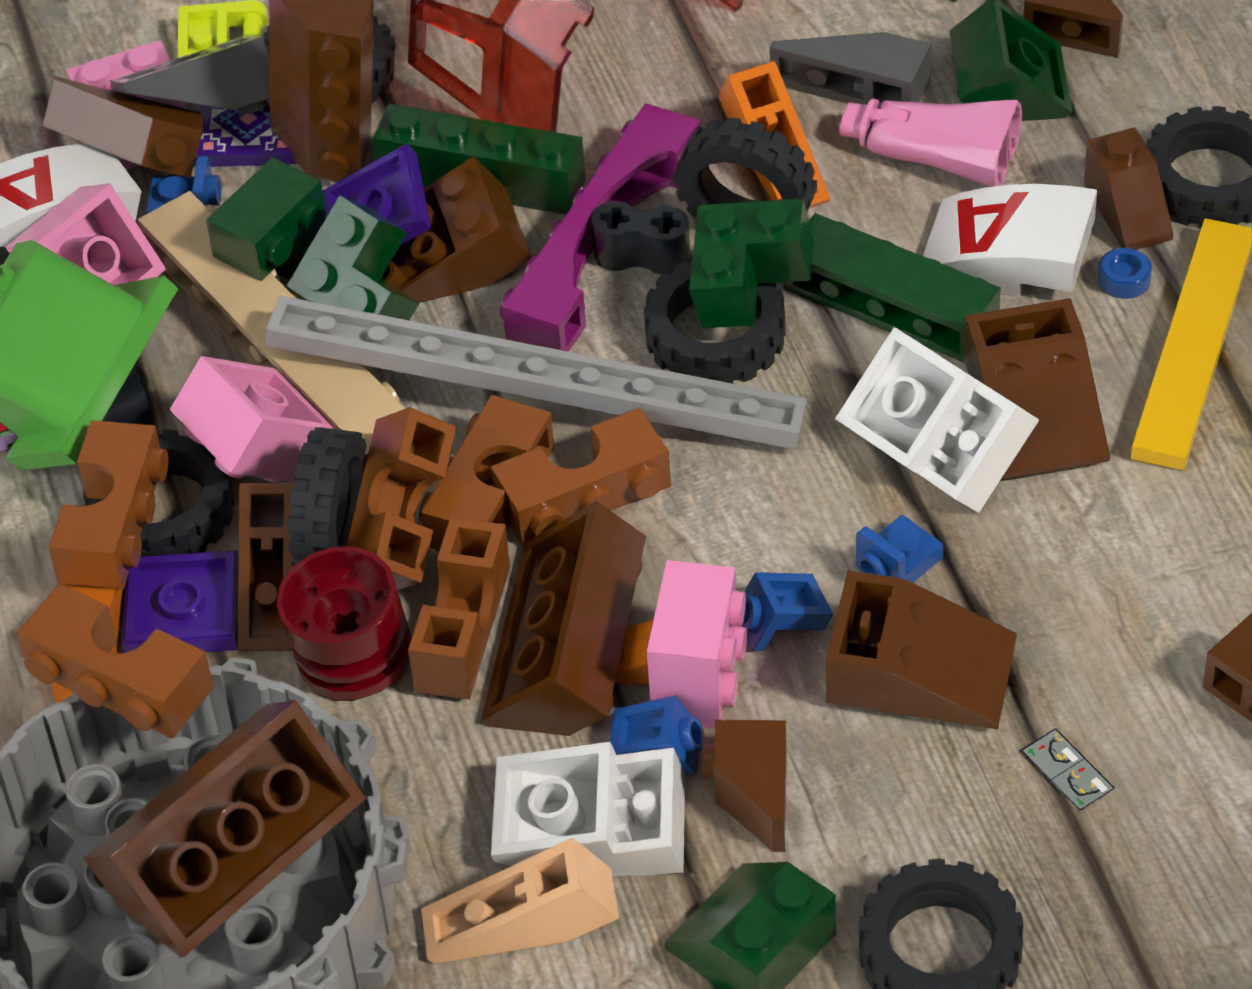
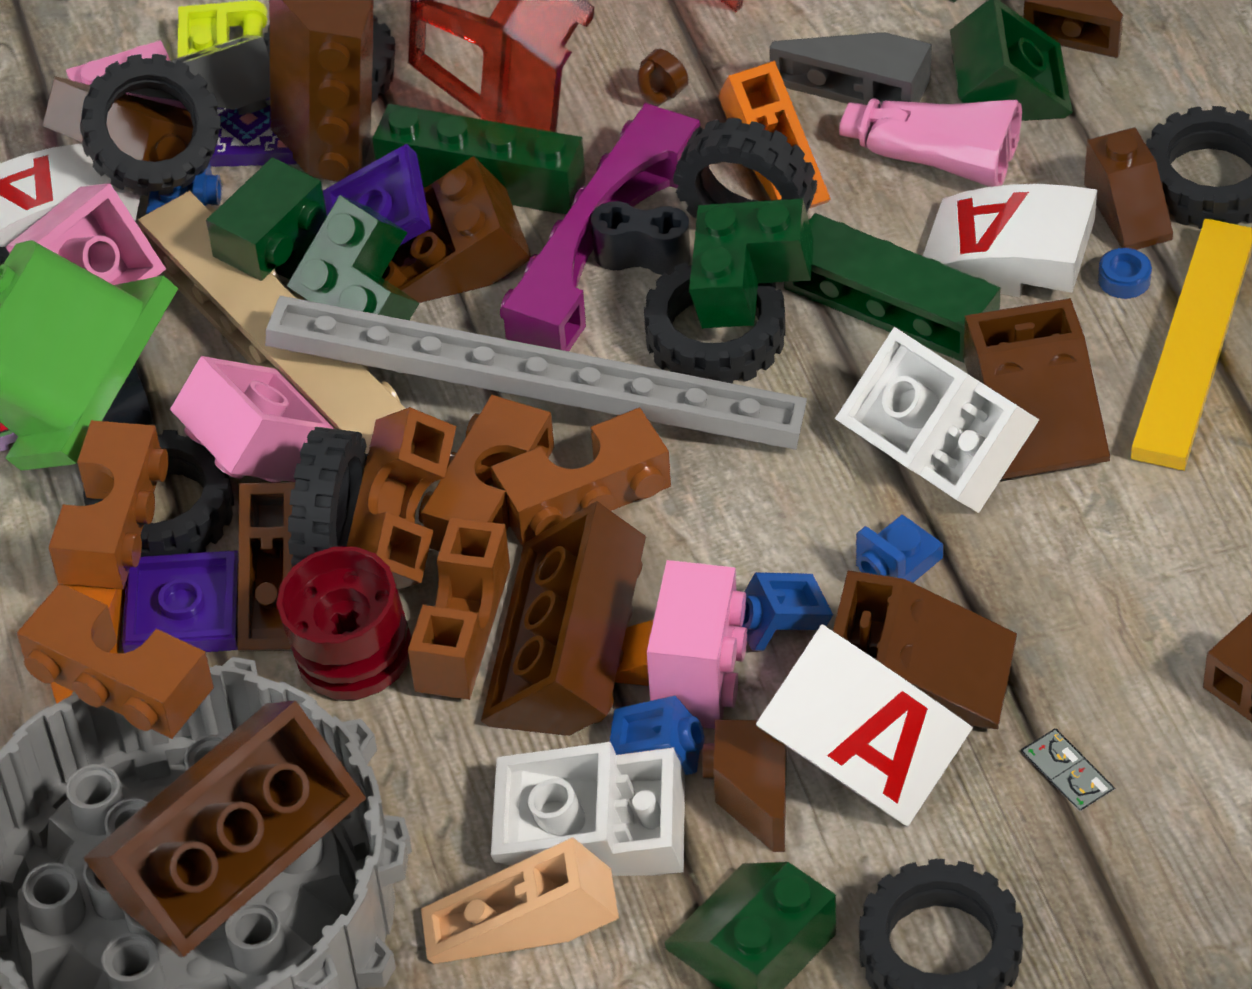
(158, 75): none -> black tyre
(663, 74): none -> reddish brown tile
(864, 725): none -> white slope

